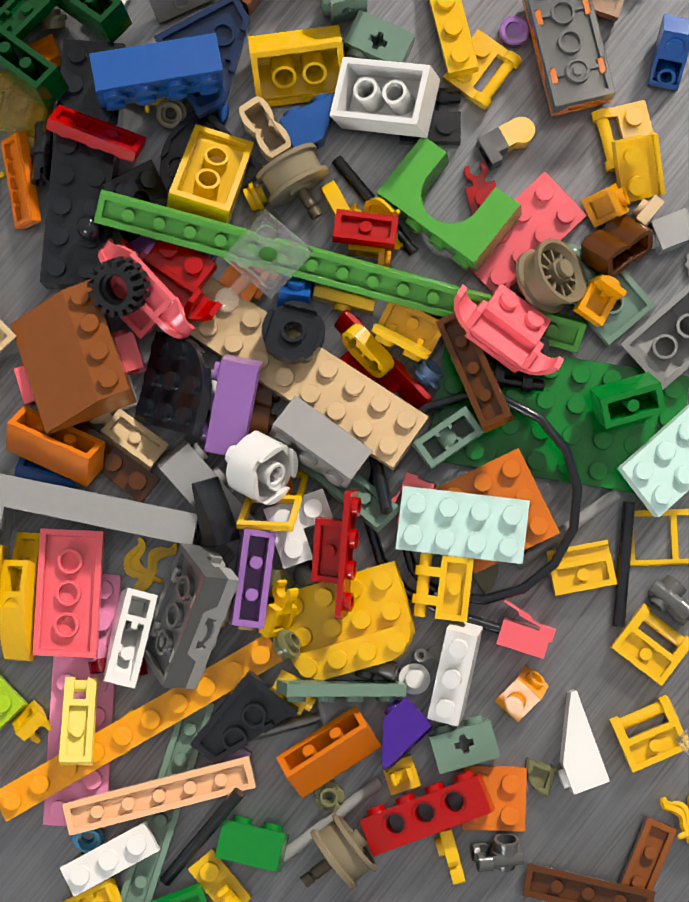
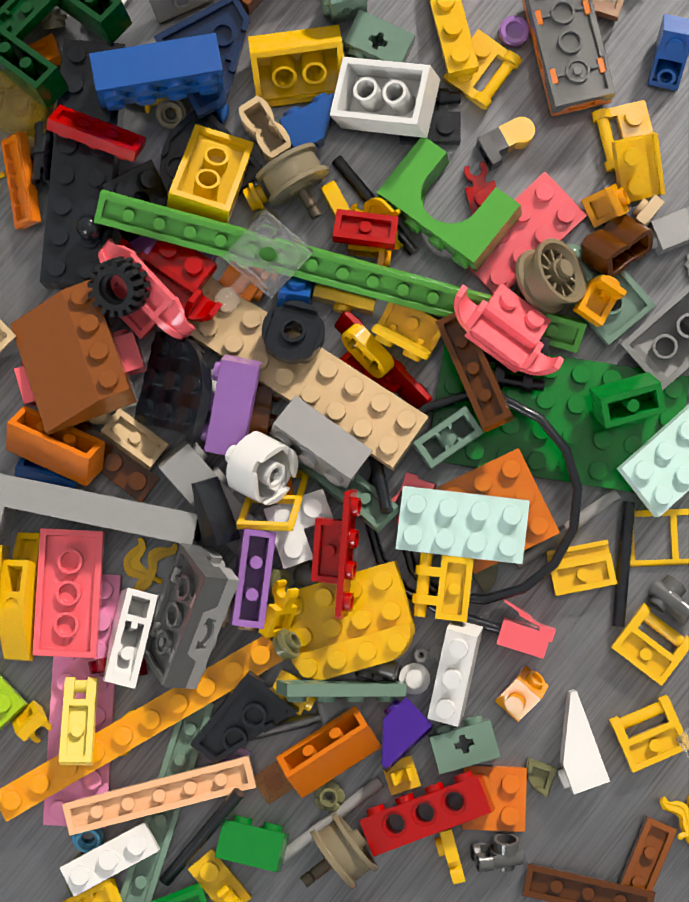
(272, 782): none -> clear orange plate
(428, 373): medium blue plate -> none

